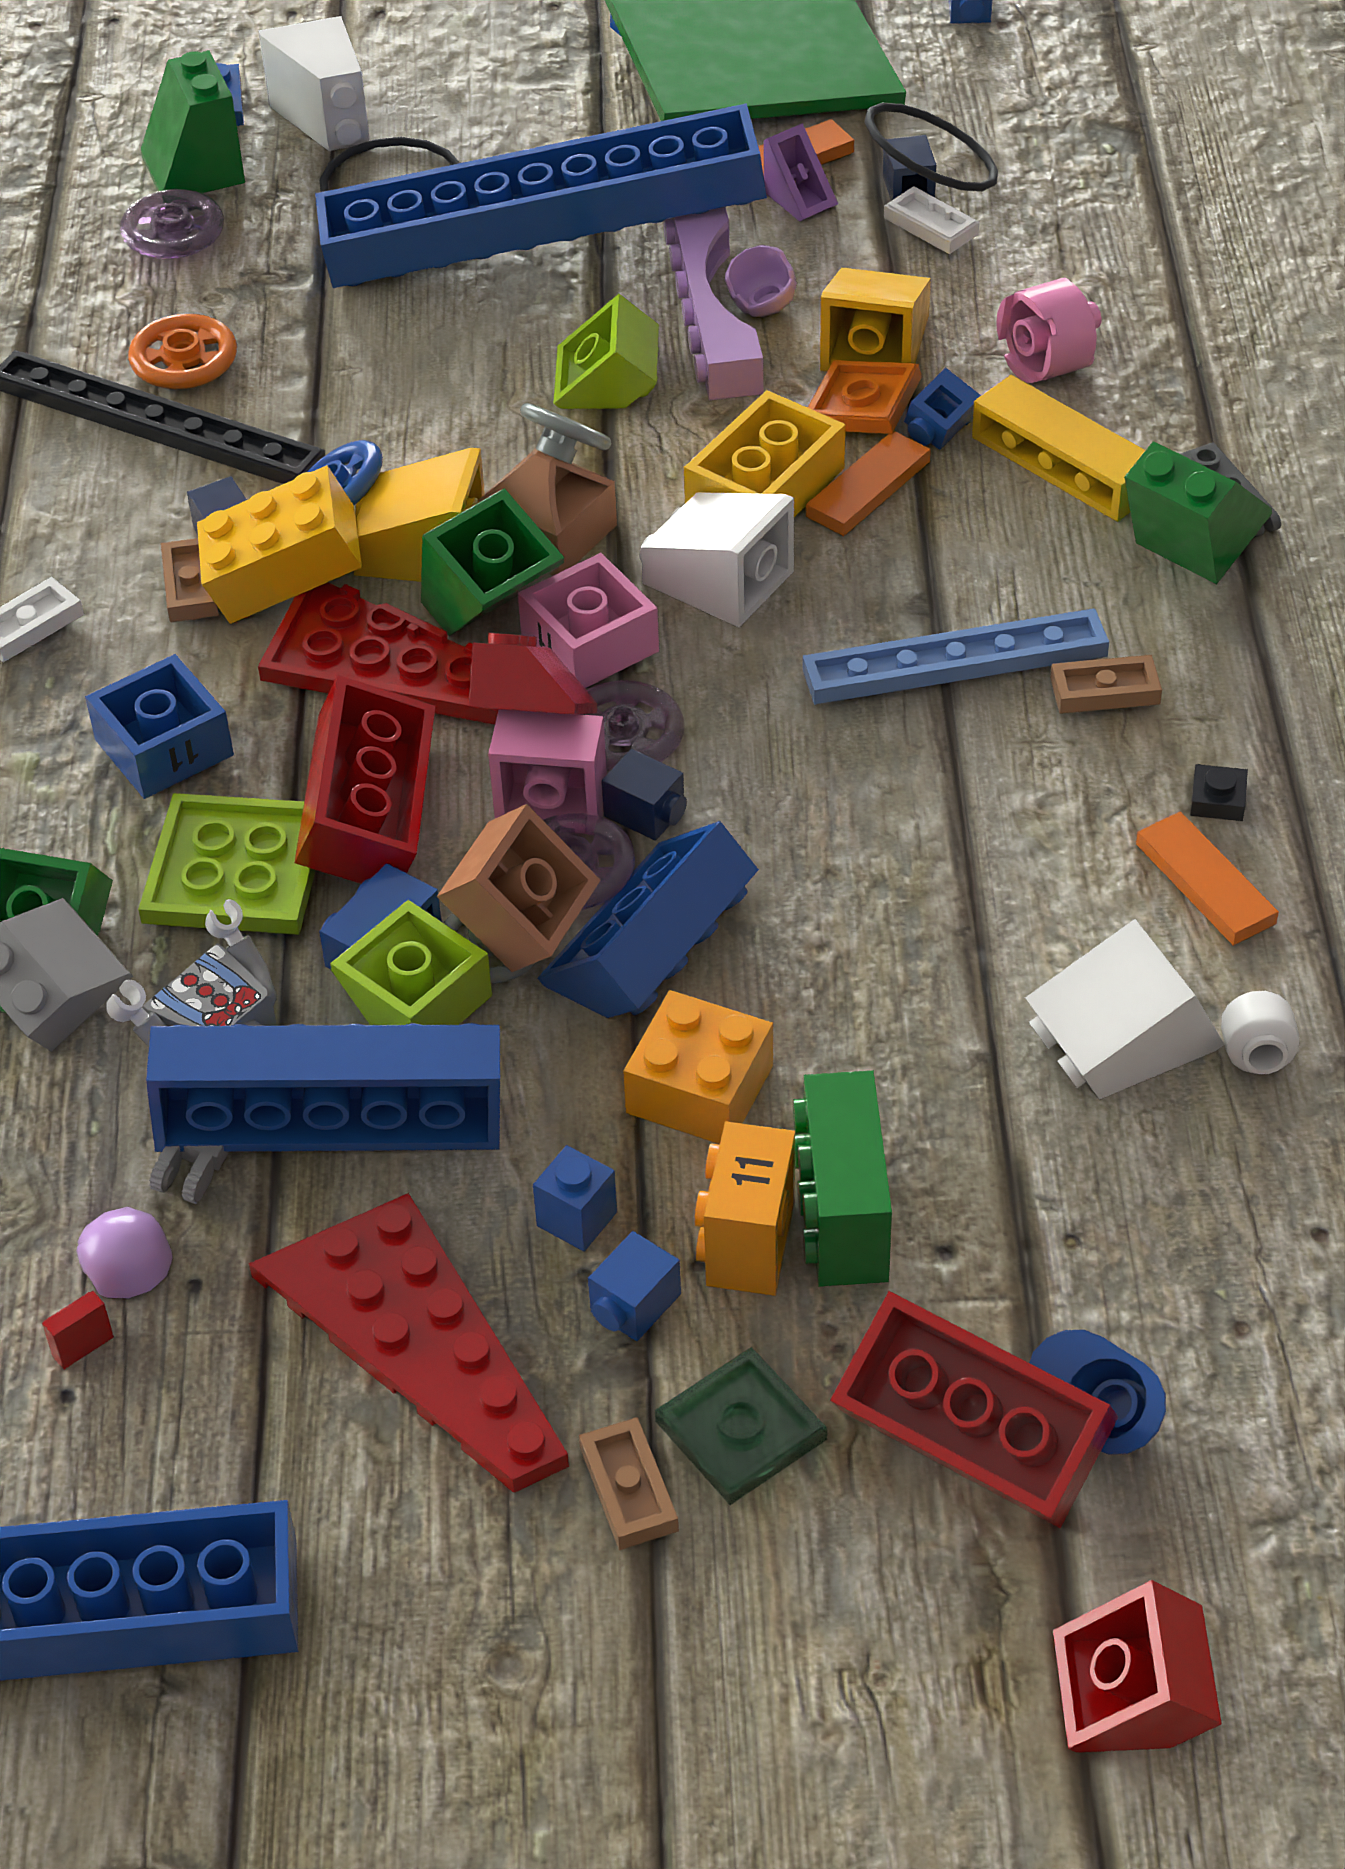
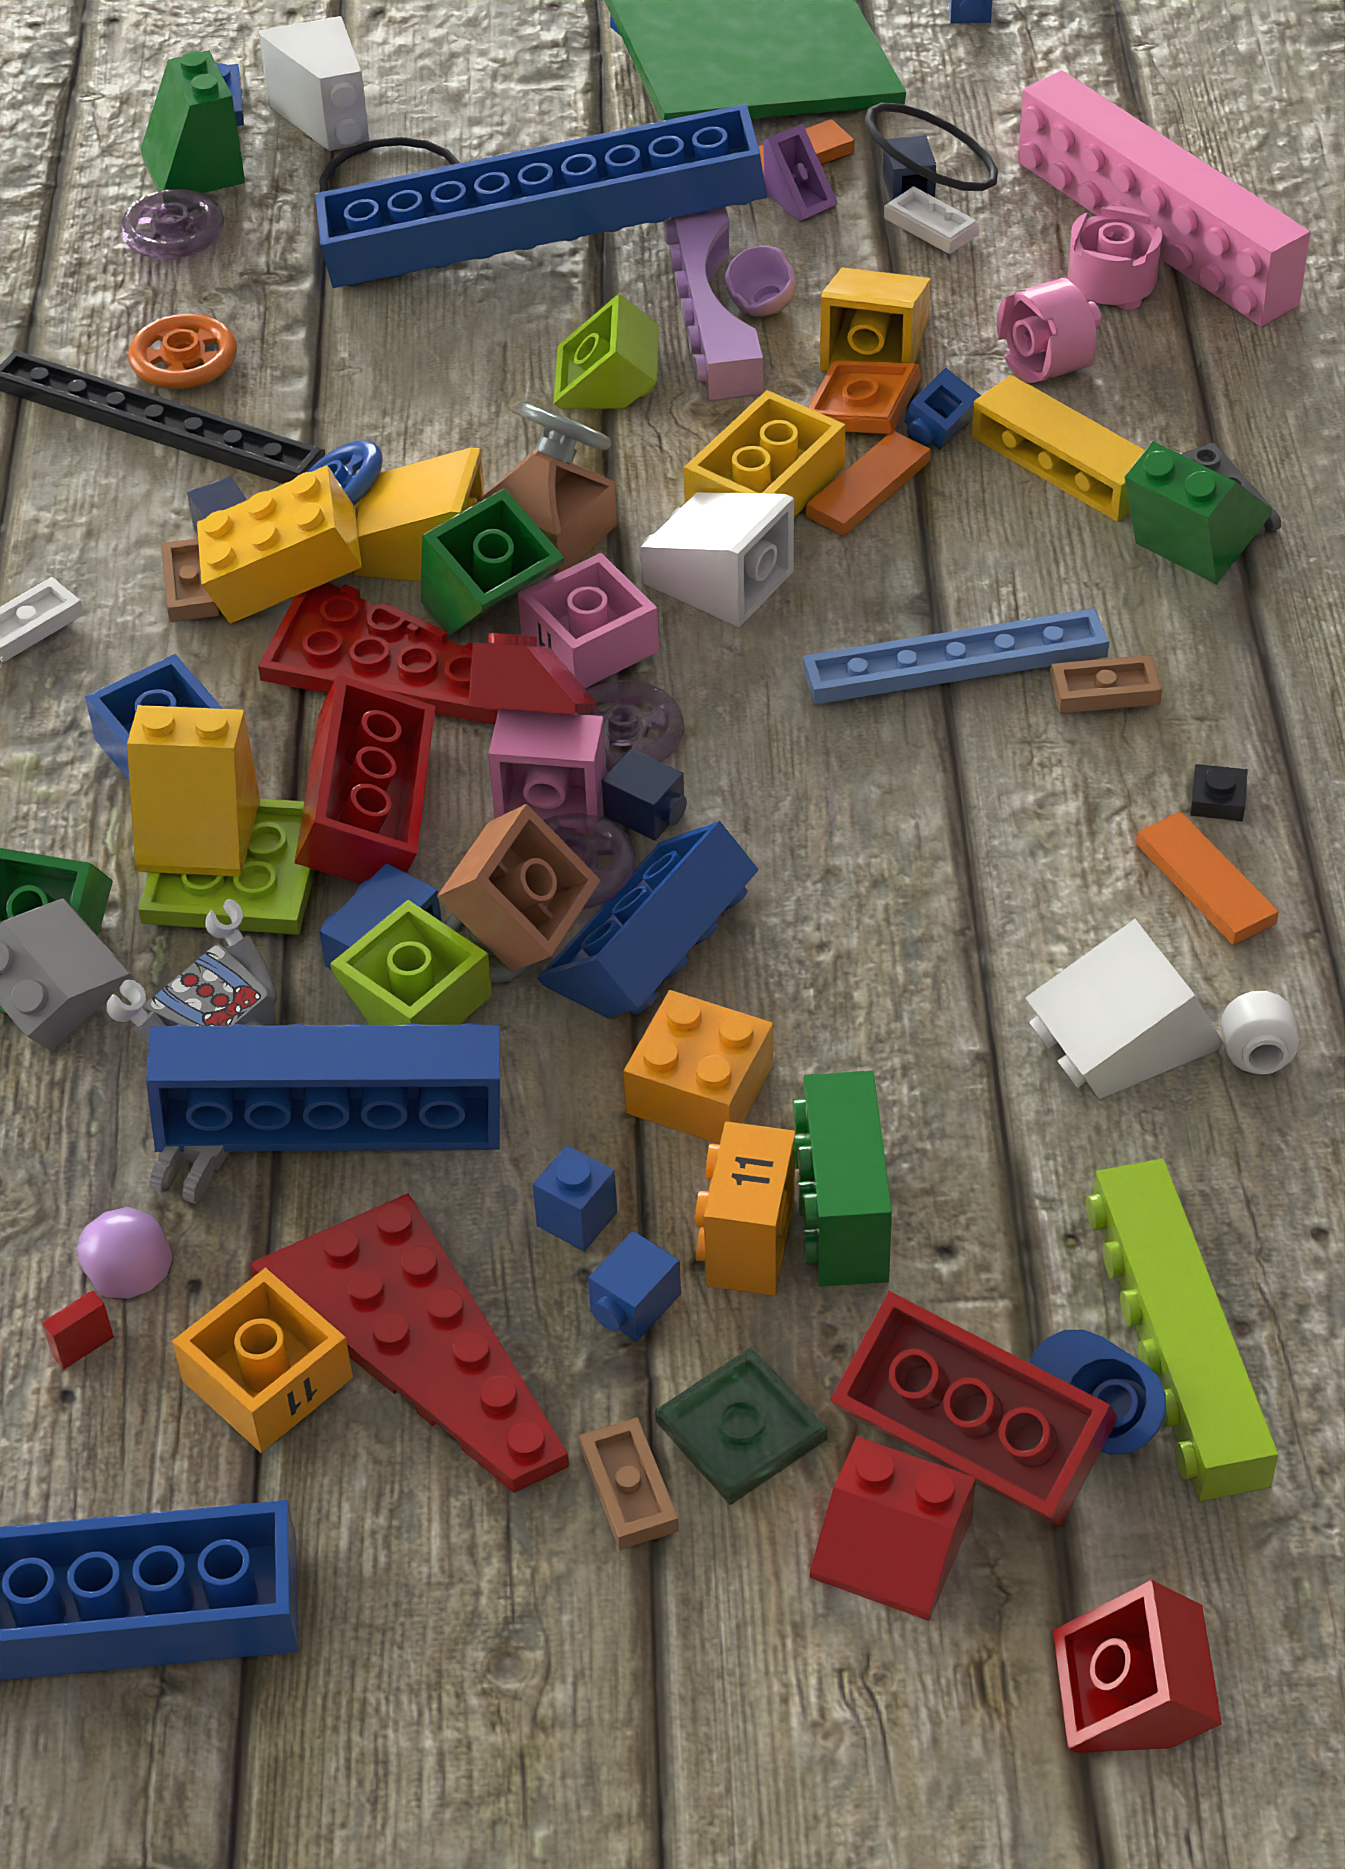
(191, 790): none -> yellow slope
(263, 1359): none -> light orange brick
(893, 1528): none -> red slope
(1115, 256): none -> bright pink brick
(1181, 1330): none -> lime brick
(1207, 221): none -> bright pink brick

